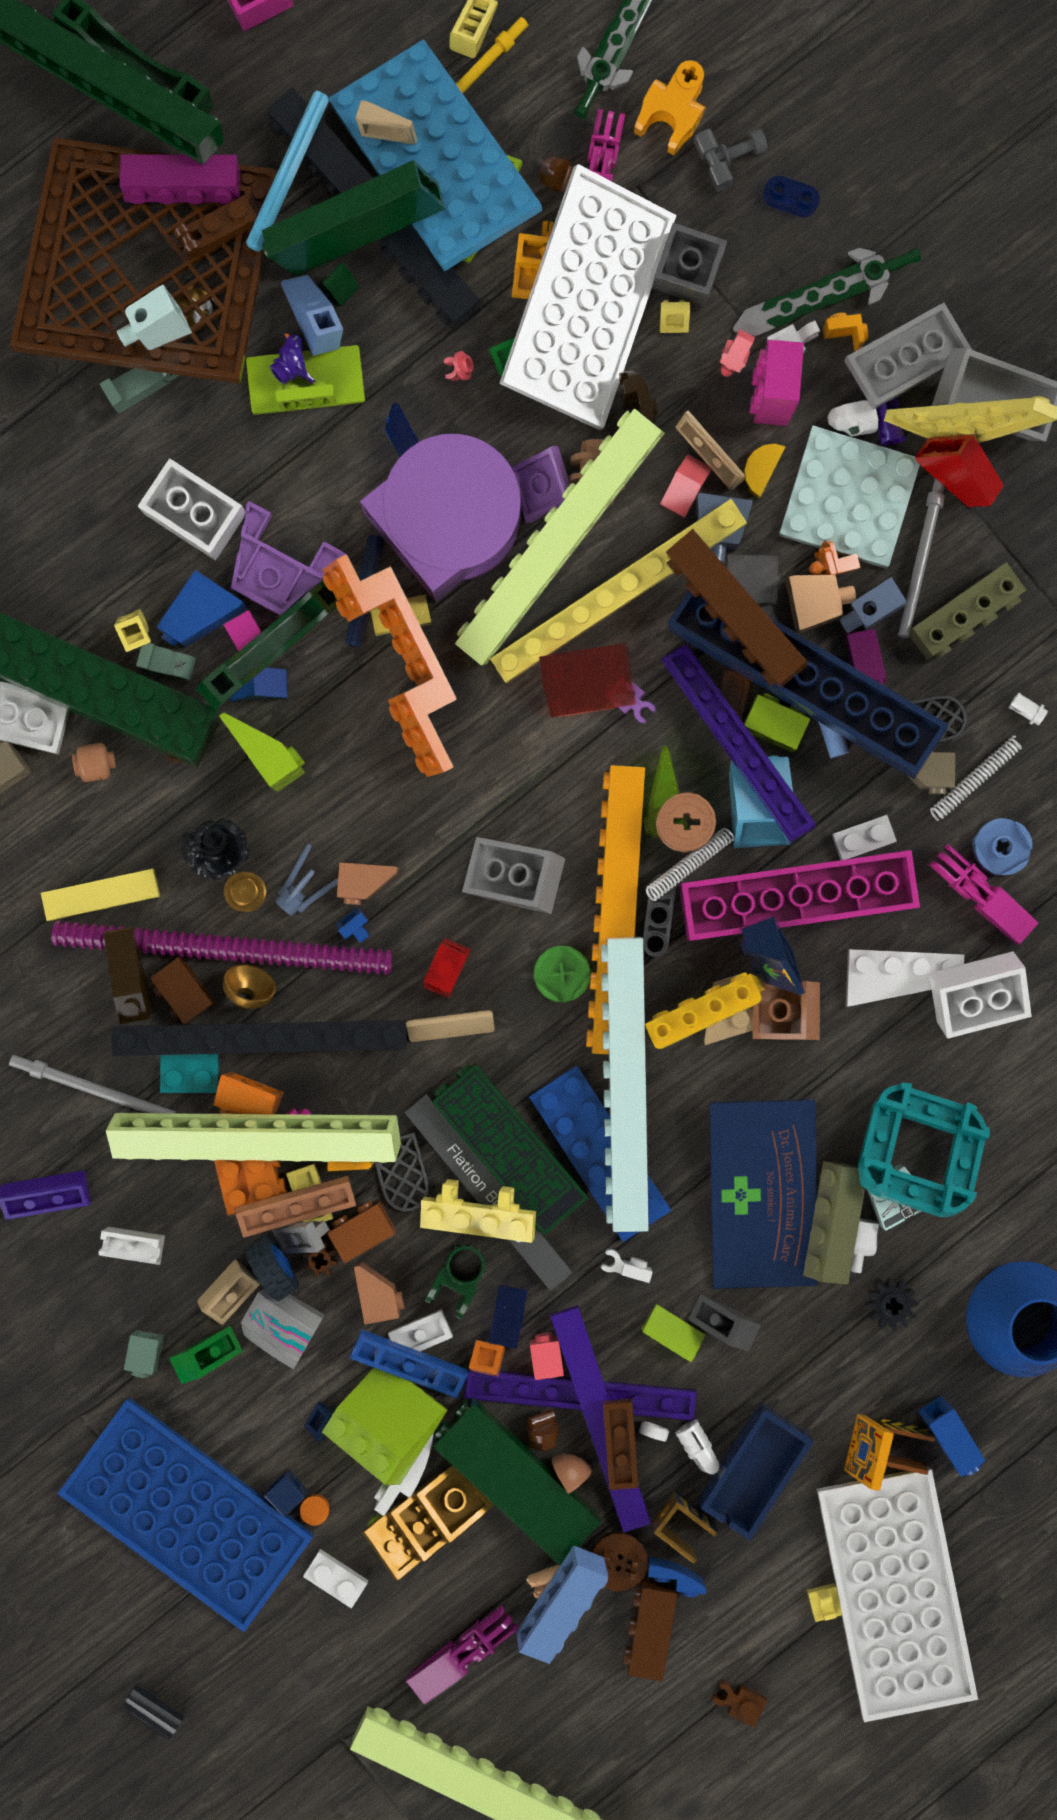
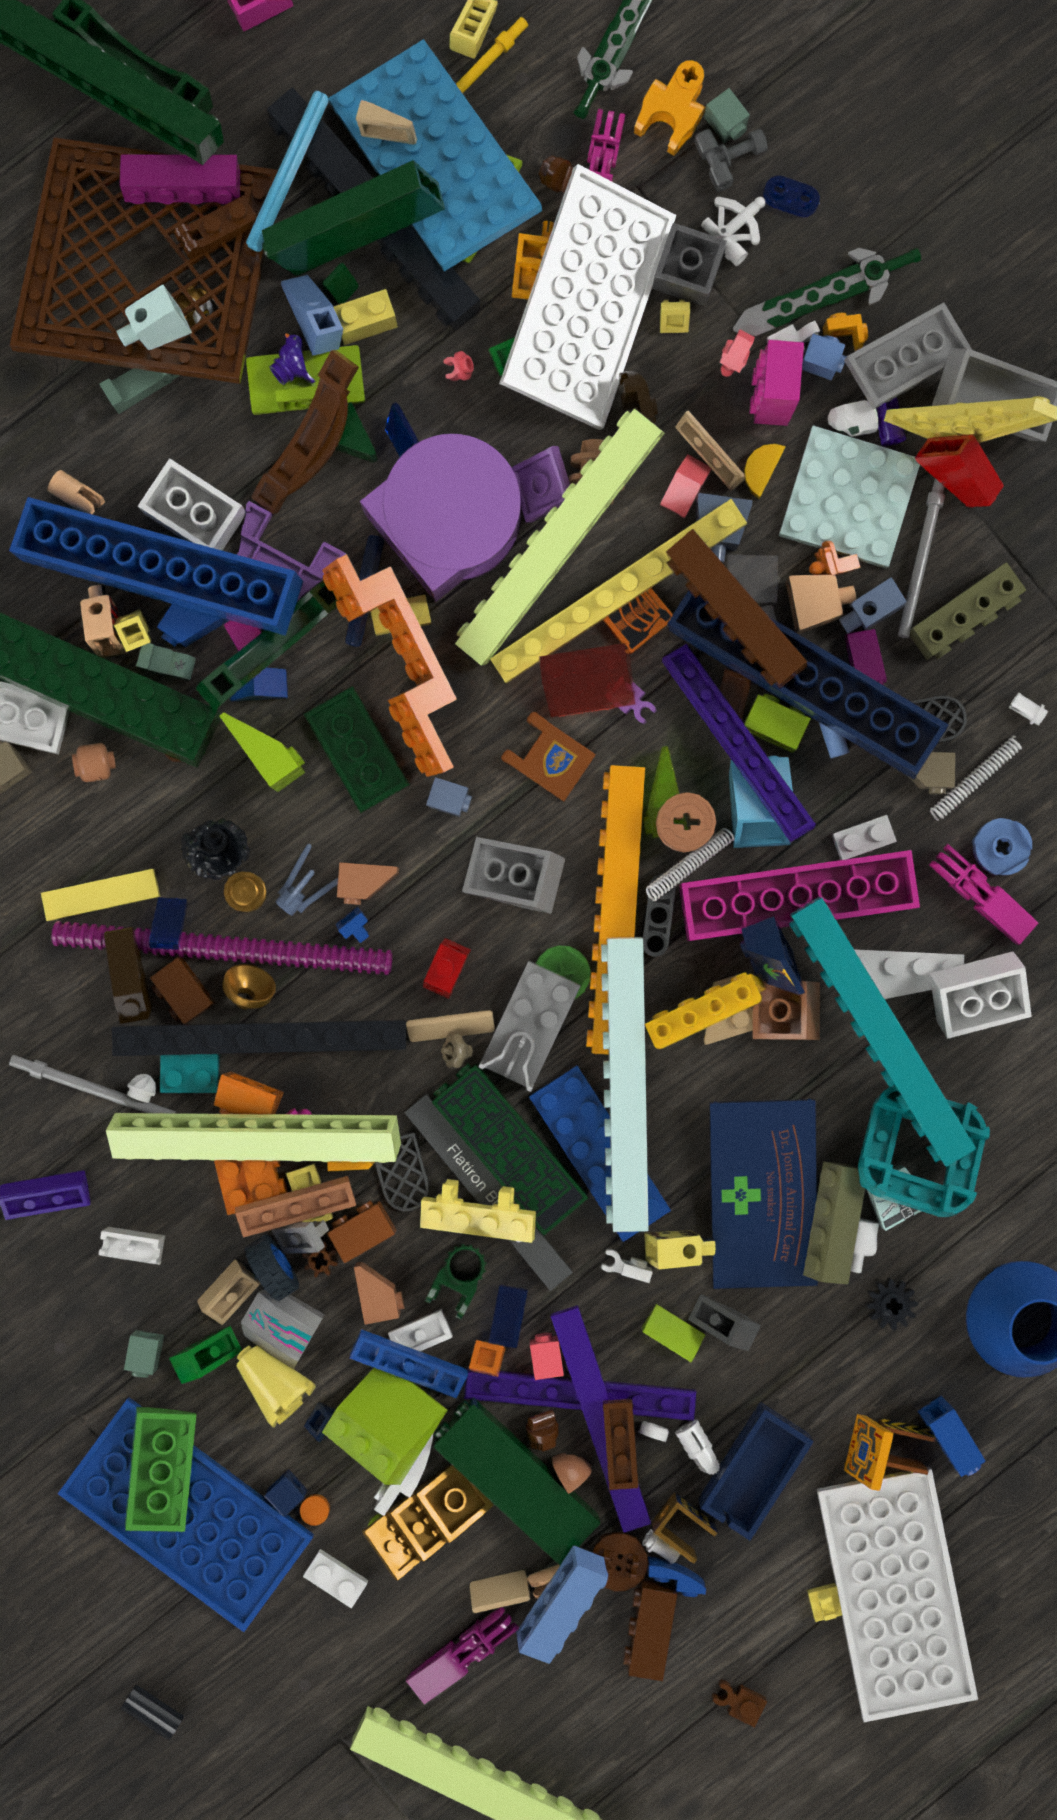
(74, 493): none -> light nougat hinge
(98, 618): none -> light nougat torso
(142, 1088): none -> white plate
(157, 566): none -> blue brick
(160, 1470): none -> bright green slope
(168, 923): none -> clear blue tile
(273, 1384): none -> light yellow cone
(315, 437): none -> reddish brown piece
(355, 439): none -> dark green slope
(356, 749): none -> dark green tile
(366, 316): none -> light yellow brick
(449, 797): none -> sand blue brick
(455, 1051): none -> dark tan piece
(499, 1591): none -> tan slope
(530, 1025): none -> light grey plate
(553, 760): none -> dark orange flag
(639, 620): none -> tile
(660, 1547): none -> white pin
(666, 1250): none -> light yellow torso
(727, 116): none -> sand green brick
(733, 250): none -> white piece
(824, 356): none -> medium blue brick
(882, 1031): none -> teal brick

